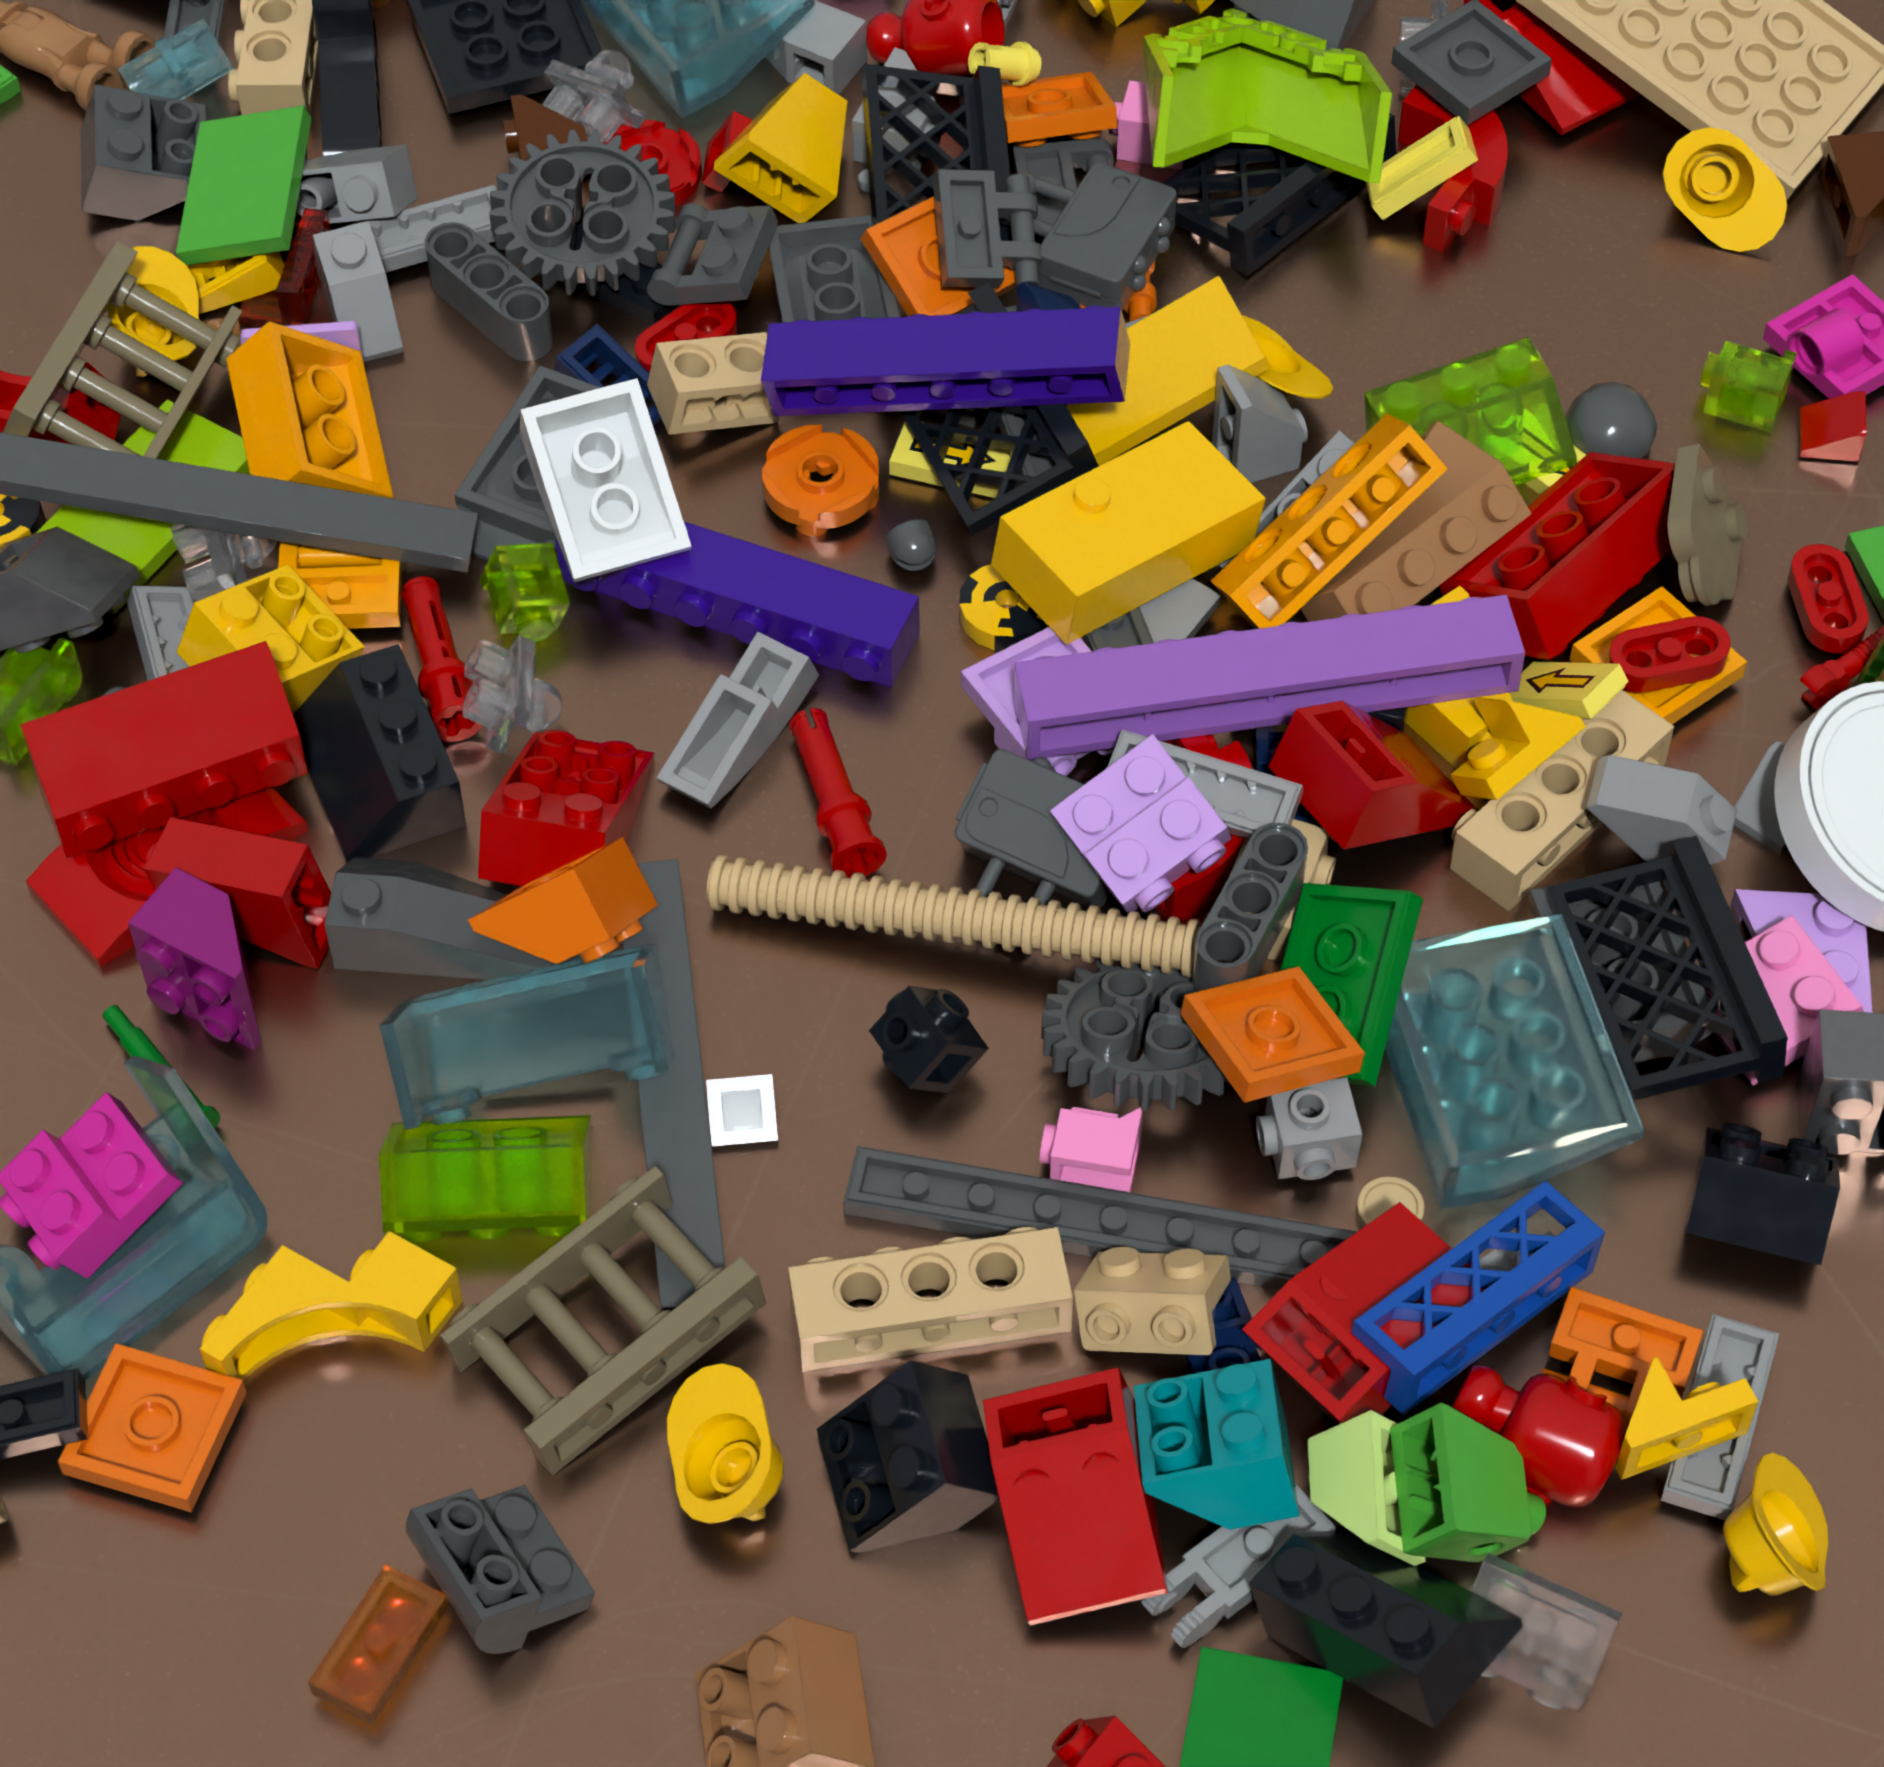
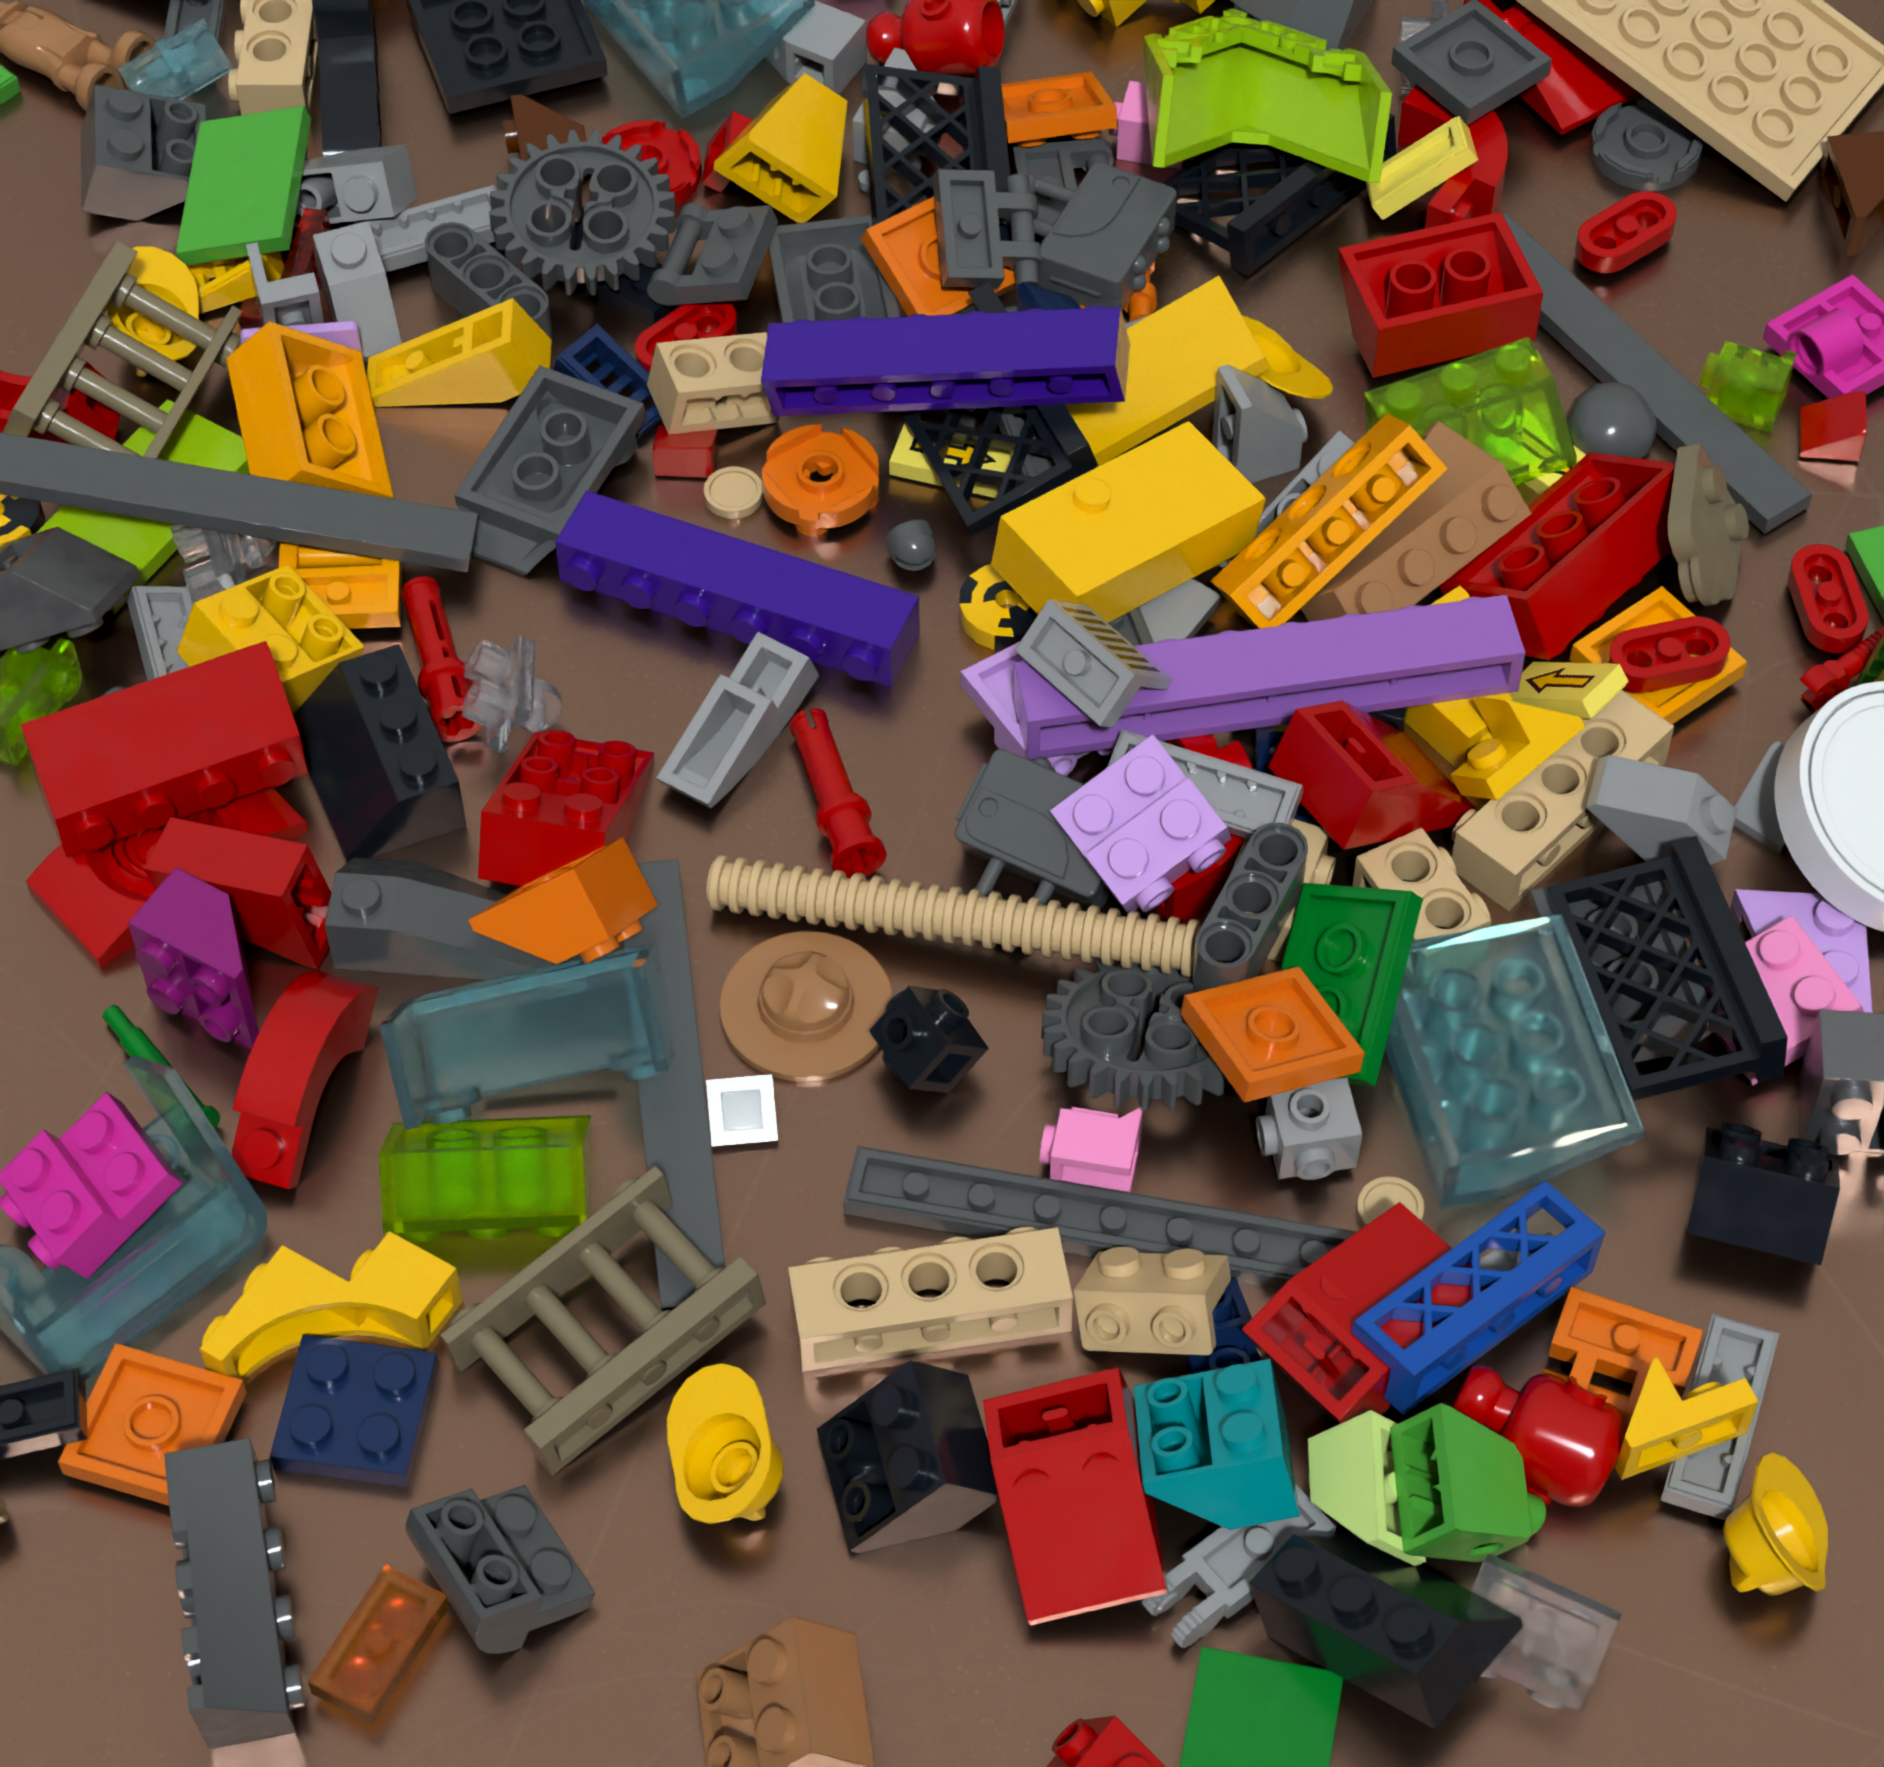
(230, 1594): none -> dark grey wedge
(284, 300): none -> light grey panel
(288, 1067): none -> red arch
(355, 1411): none -> dark blue plate
(465, 362): none -> yellow slope
(526, 589): clear neon green brick -> none
(595, 94): clear hips -> none
(603, 480): white slope -> none
(684, 453): none -> red slope
(733, 492): none -> tan piece
(804, 1005): none -> medium nougat hat
(1016, 62): light yellow pin -> none
(1088, 660): none -> light grey panel
(1434, 879): none -> tan brick
(1439, 294): none -> red slope
(1625, 232): none -> red plate
(1644, 147): none -> dark grey tile
(1681, 411): none -> dark grey tile
(1725, 189): yellow piece -> none

